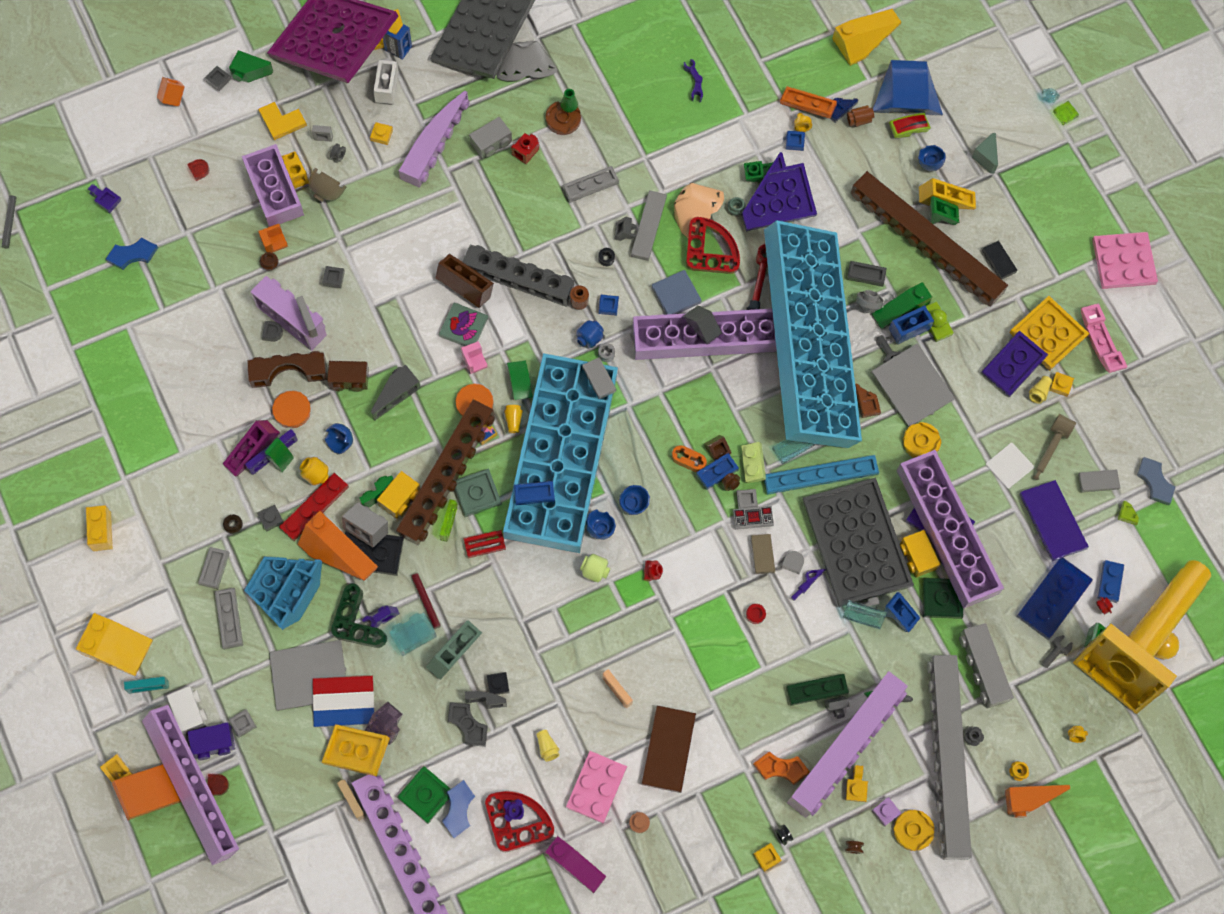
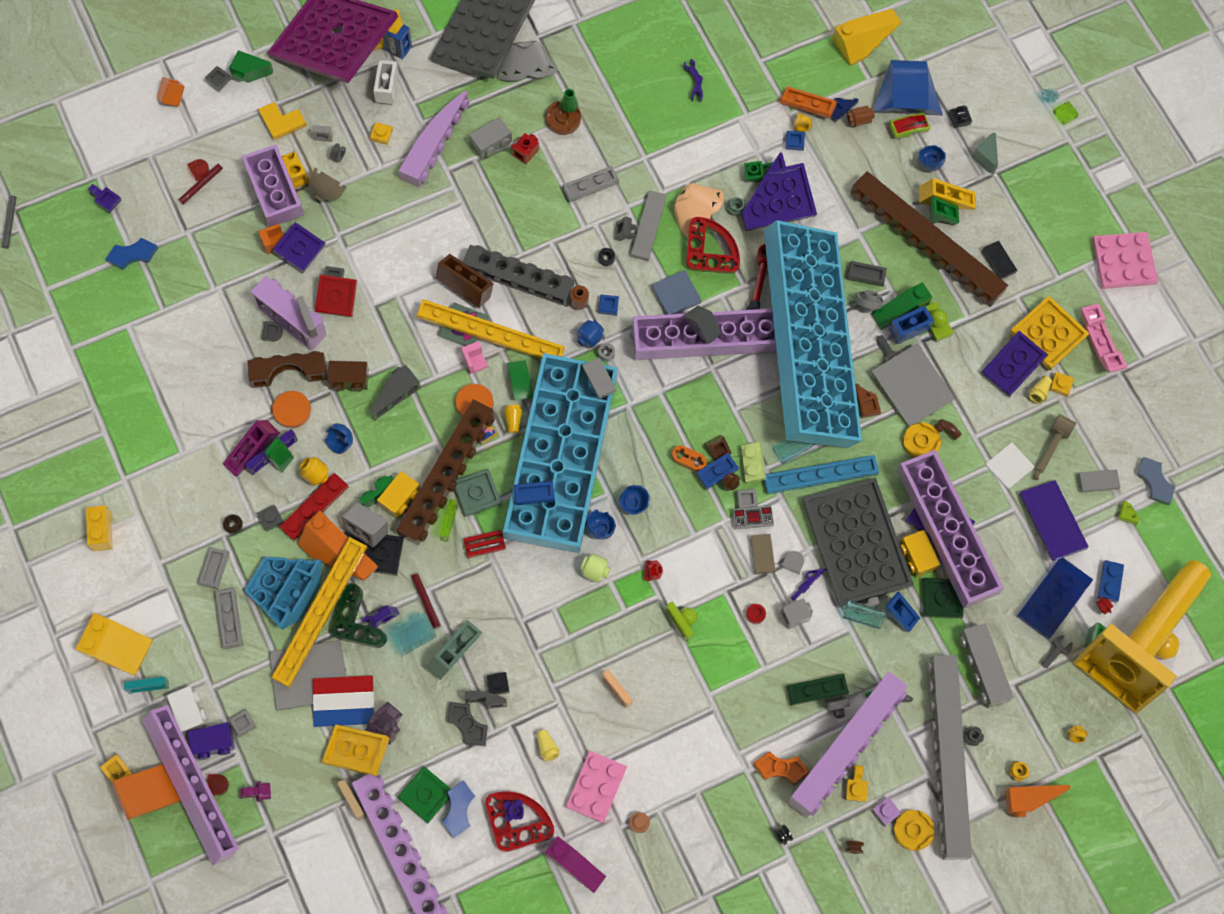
(202, 182): none -> dark red bar
(260, 792): none -> magenta piece
(269, 261): reddish brown plate -> none
(299, 247): none -> dark purple plate
(319, 612): none -> yellow tile
(336, 295): none -> red tile
(487, 330): none -> yellow tile
(668, 749): reddish brown tile -> none
(682, 619): none -> lime tile
(767, 857): yellow tile -> none
(796, 613): none -> light grey brick
(949, 427): none -> reddish brown arm
(960, 116): none -> black tile

